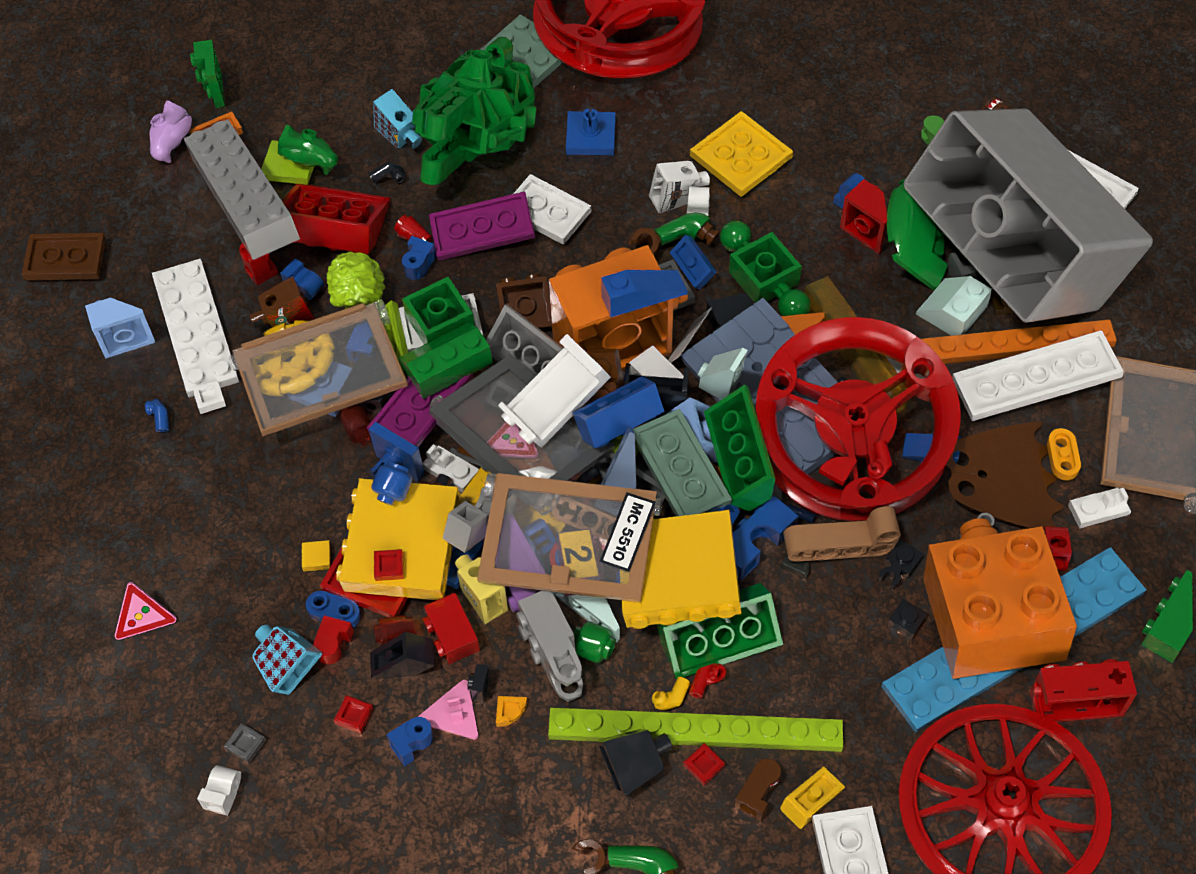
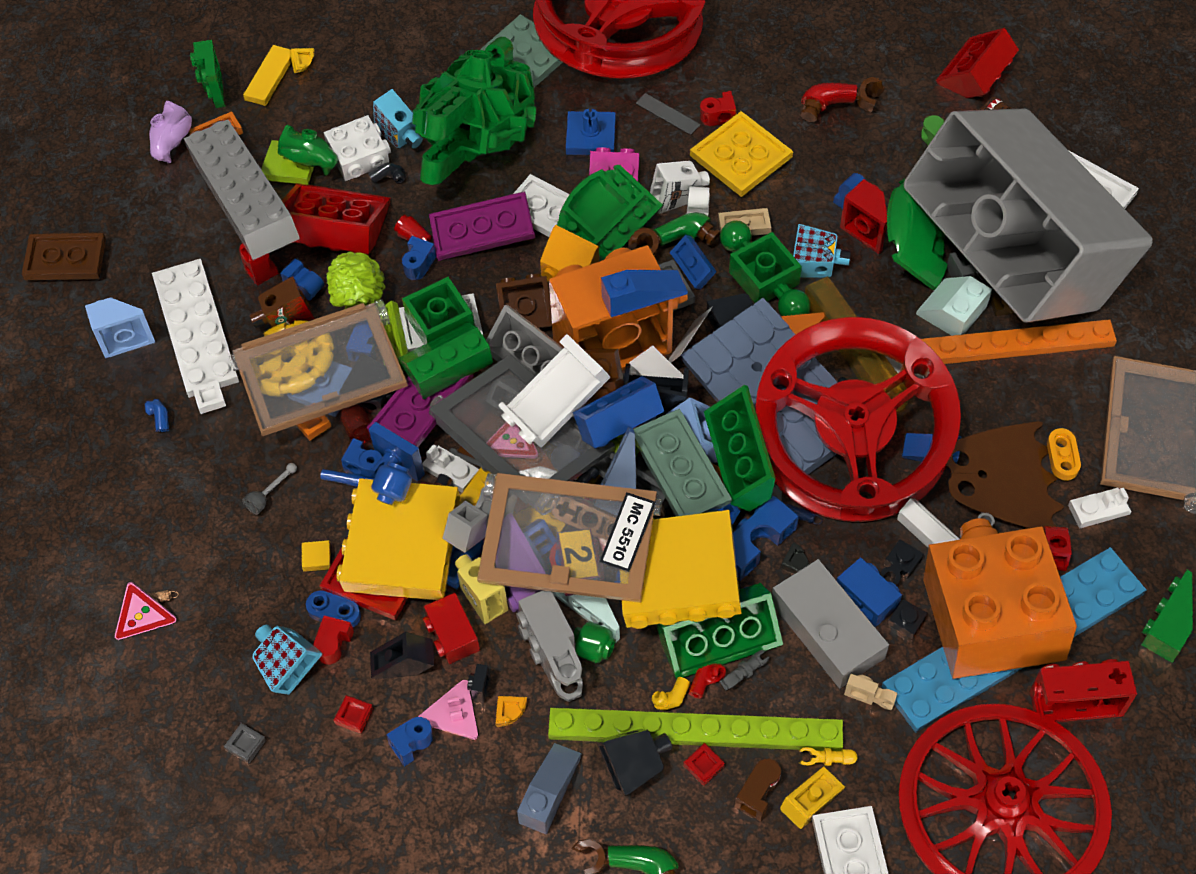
(162, 596): none -> light nougat piece
(220, 790): white leg -> none
(256, 500): none -> dark grey hinge
(268, 76): none -> yellow tile
(301, 58): none -> yellow tile
(314, 427): none -> orange plate
(339, 477): none -> blue piece
(358, 147): none -> white brick
(358, 460): none -> blue leg
(388, 565): red tile -> none
(392, 627): clear red brick -> none
(548, 788): none -> sand blue slope
(565, 250): none -> light orange slope
(605, 160): none -> dark pink bracket
(608, 209): none -> green slope
(668, 113): none -> dark grey sticker
(717, 111): none -> red leg
(722, 373): light aqua slope -> none
(744, 669): none -> dark grey piece
(756, 219): none -> tan plate
(818, 252): none -> medium azure torso
(824, 94): none -> piece
(828, 757): none -> yellow piece
(829, 623): none -> light grey brick
(838, 469): red tile -> none
(844, 539): medium nougat beam -> none
(867, 691): none -> tan plate
(870, 591): none -> blue brick
(883, 461): red arm -> none
(924, 524): none -> white piece
(979, 63): none -> red slope
(1037, 375): white plate -> none

